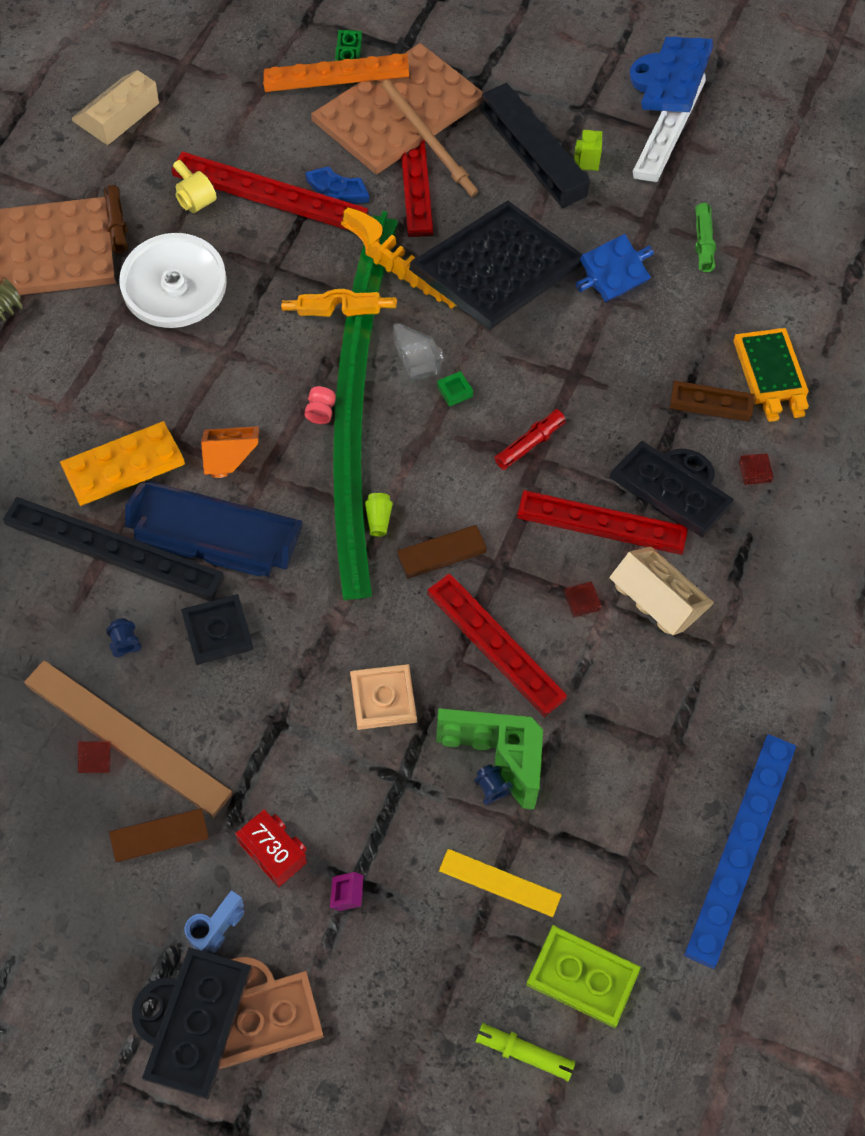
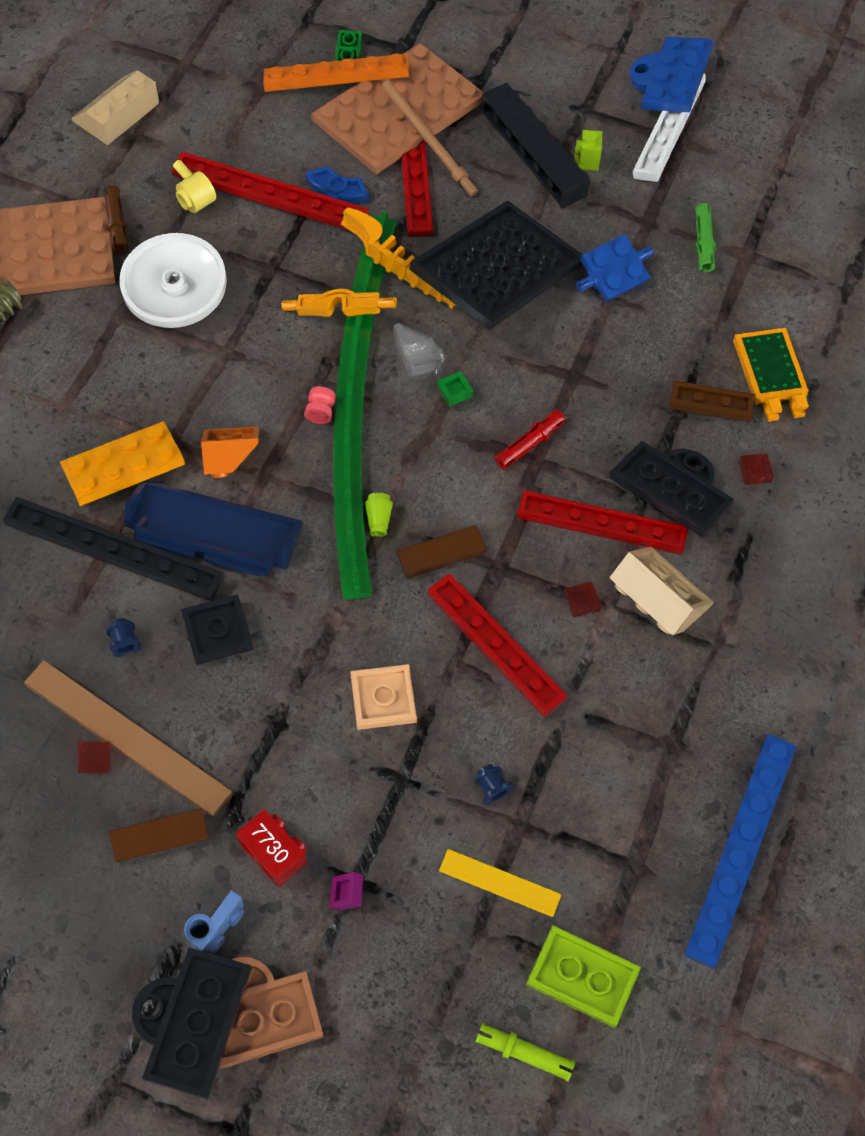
(516, 744): bright green bracket -> none

